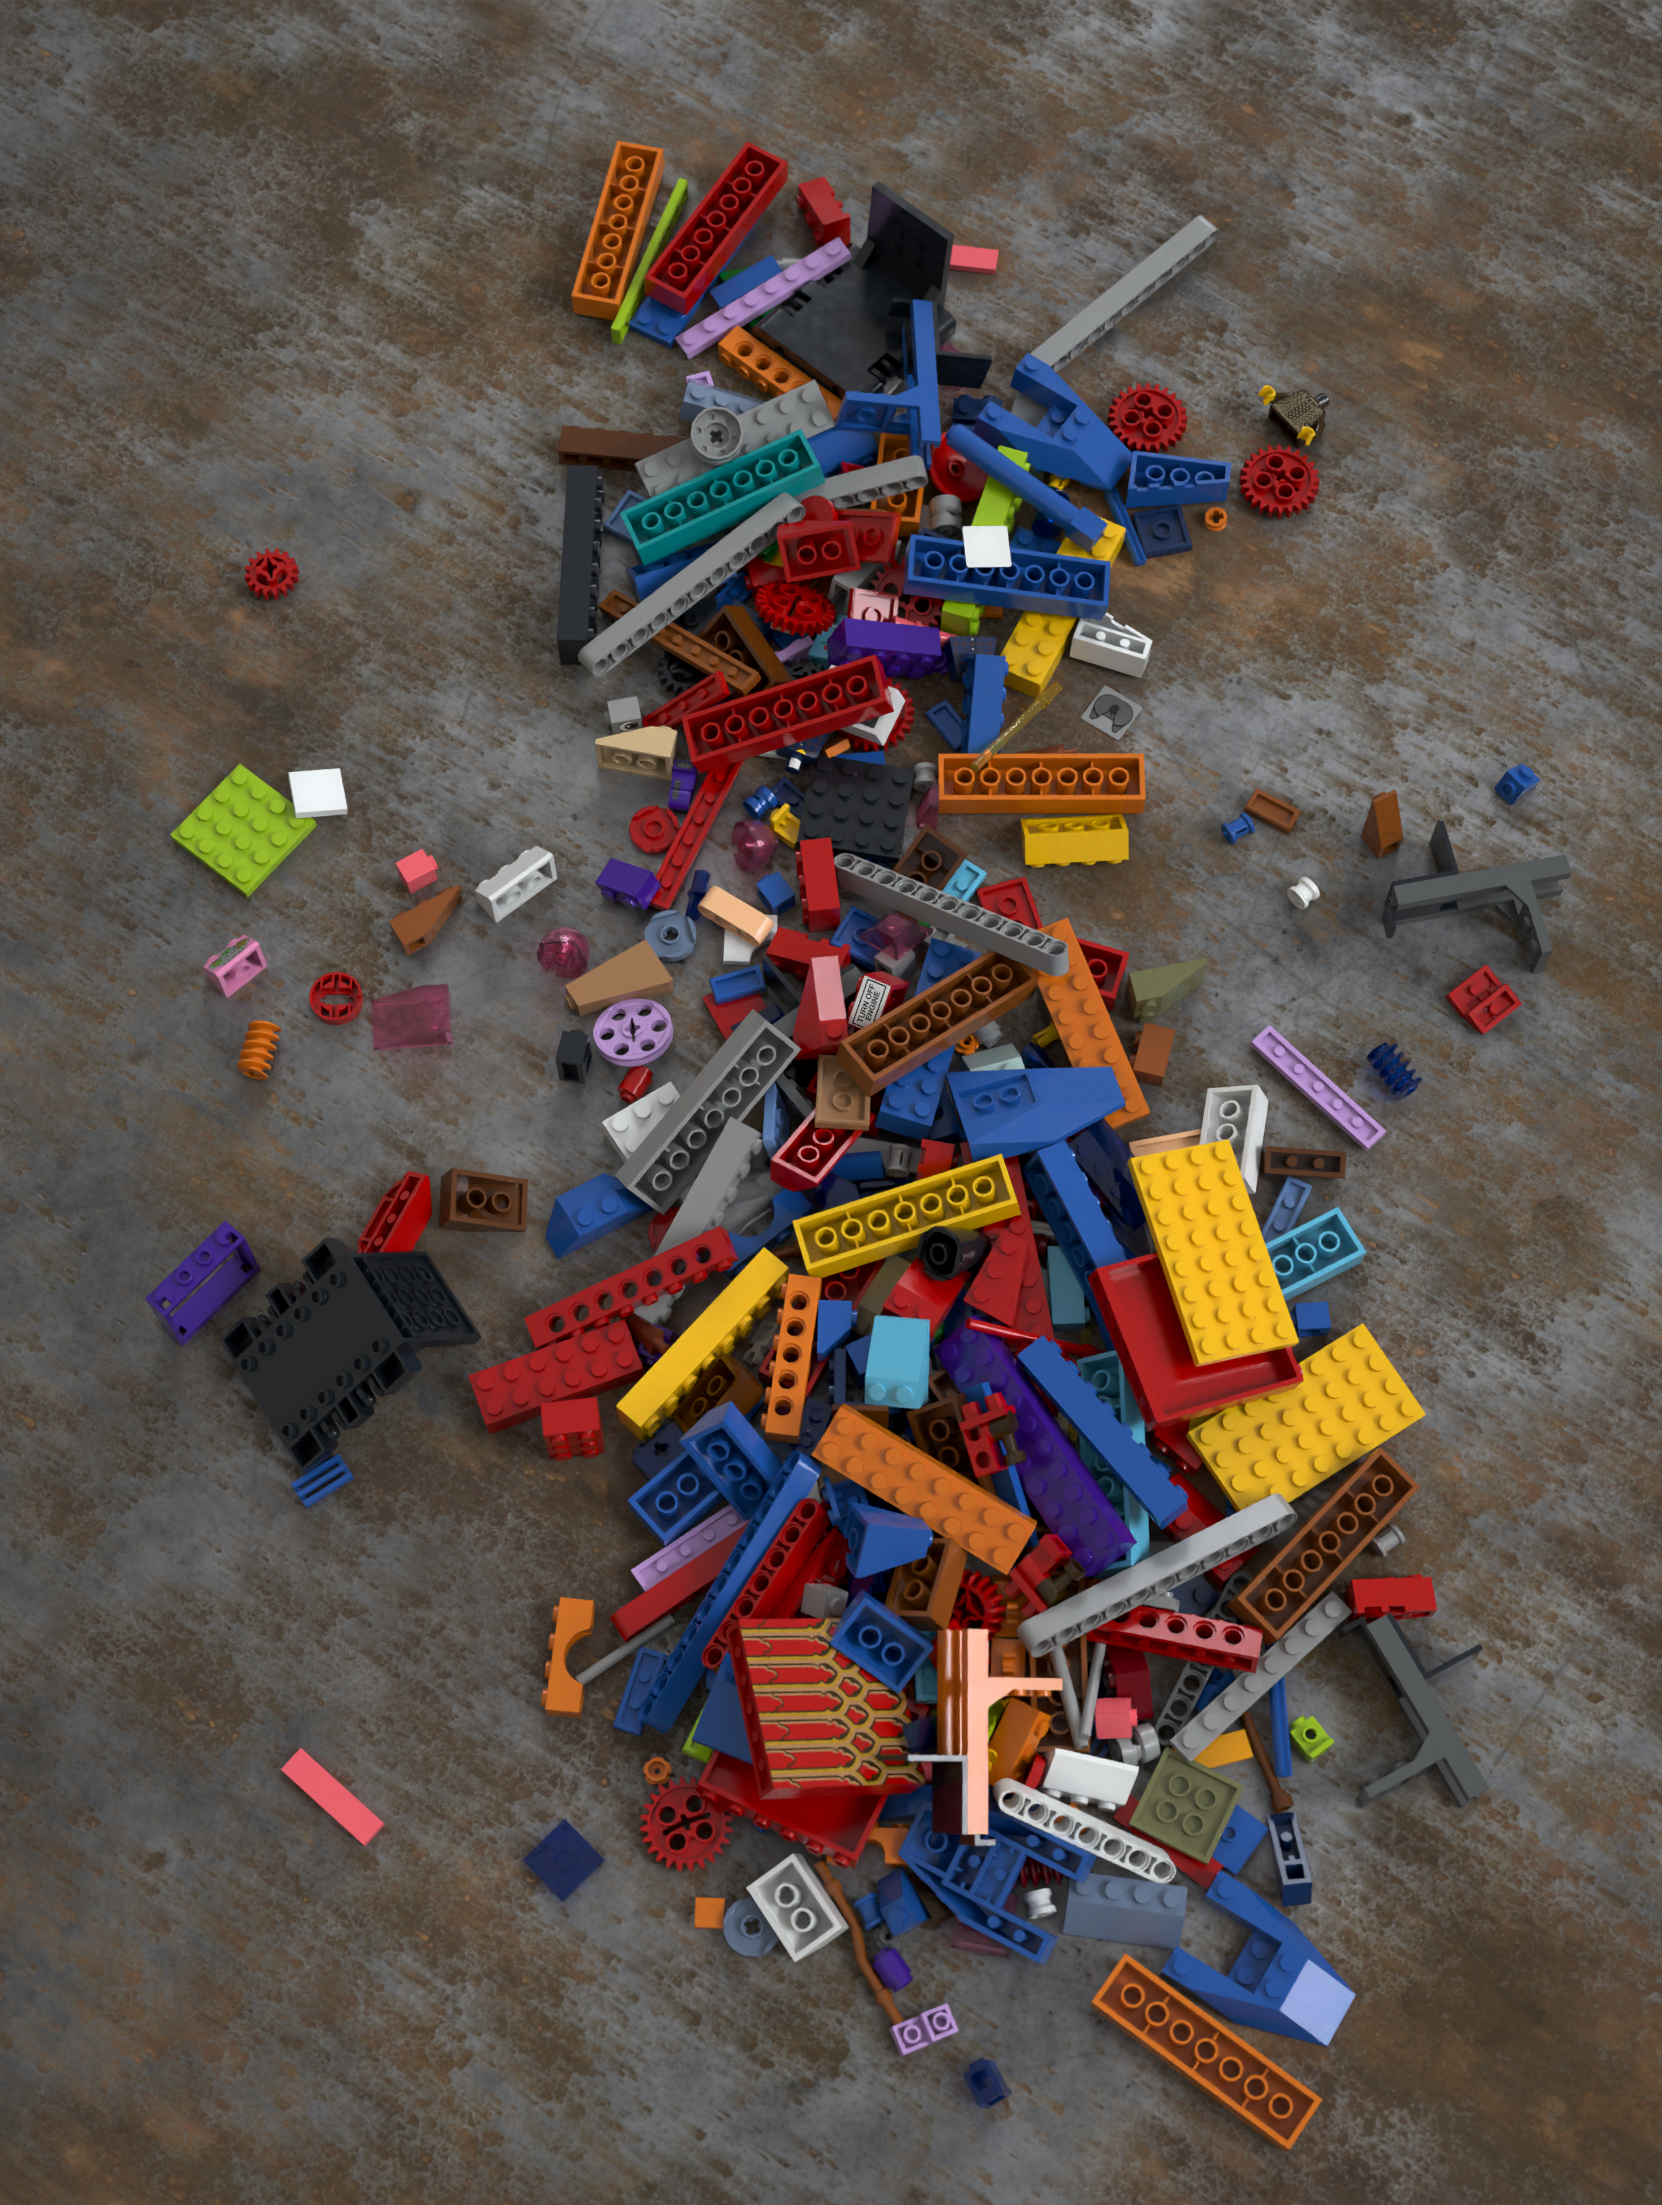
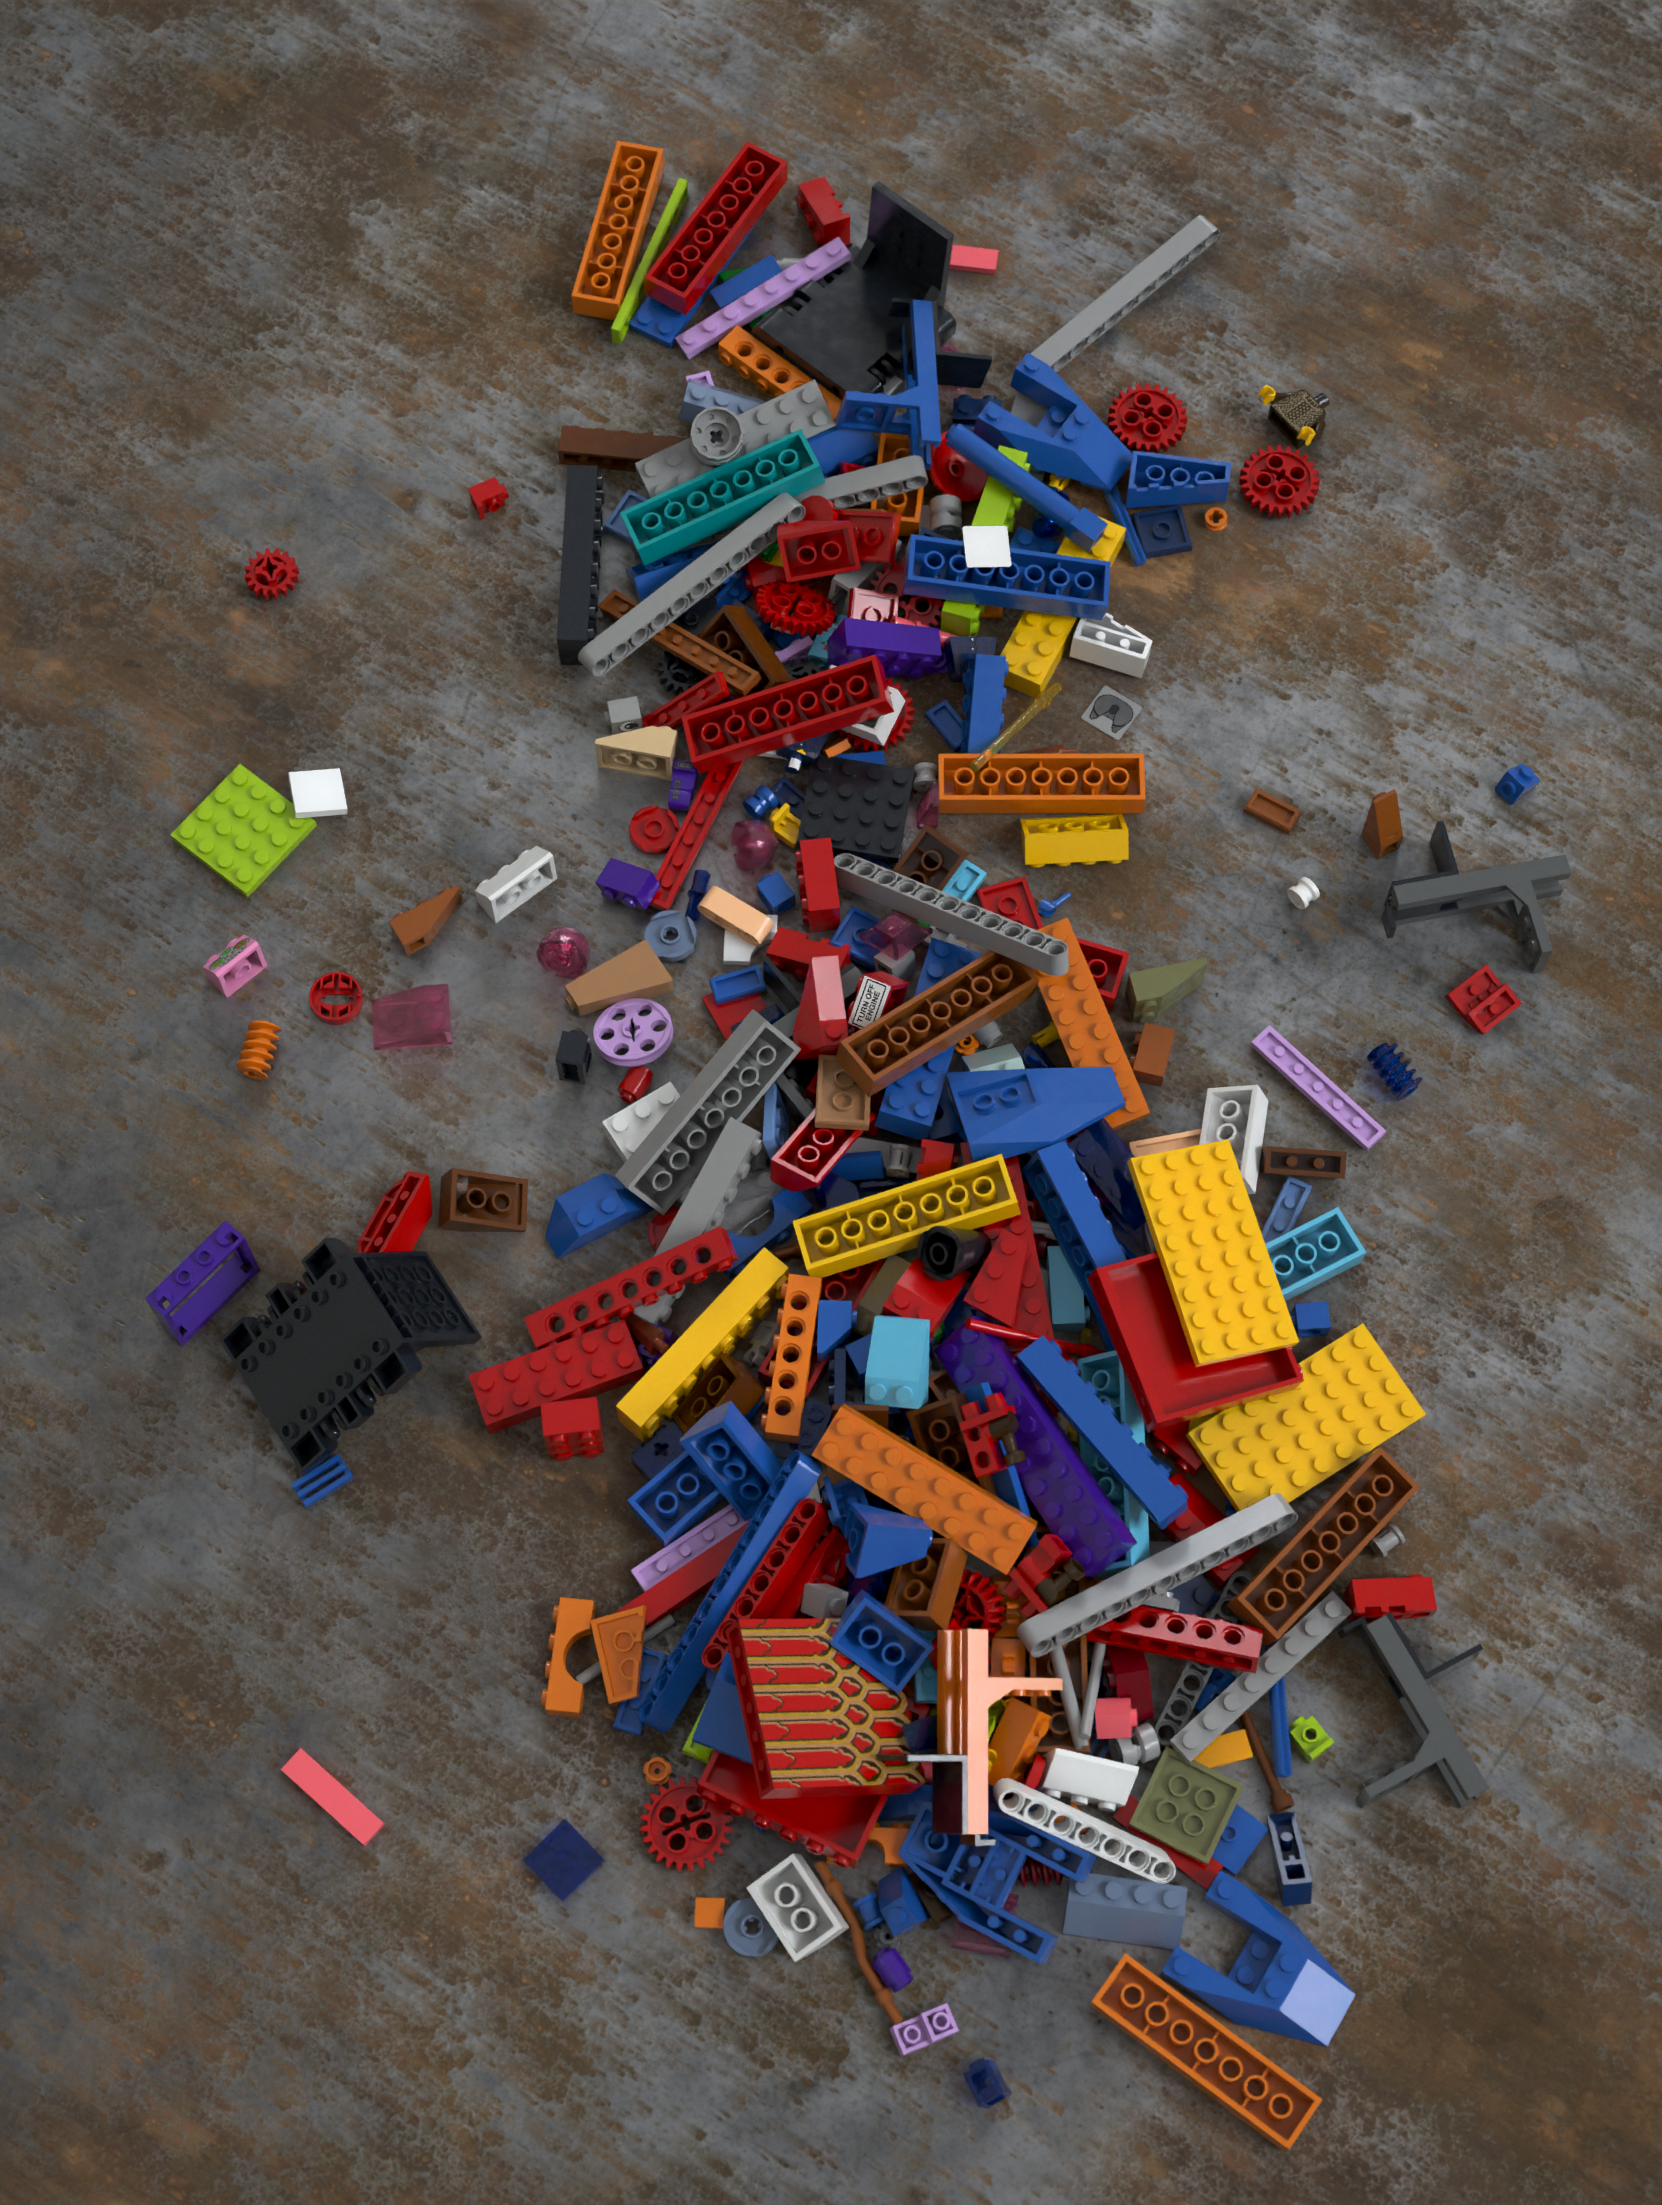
(417, 870): coral brick -> none
(488, 496): none -> red brick
(620, 1652): none -> orange wing
(1039, 1903): white wheel -> none
(1047, 908): none -> blue hand
(1237, 828): blue bush -> none

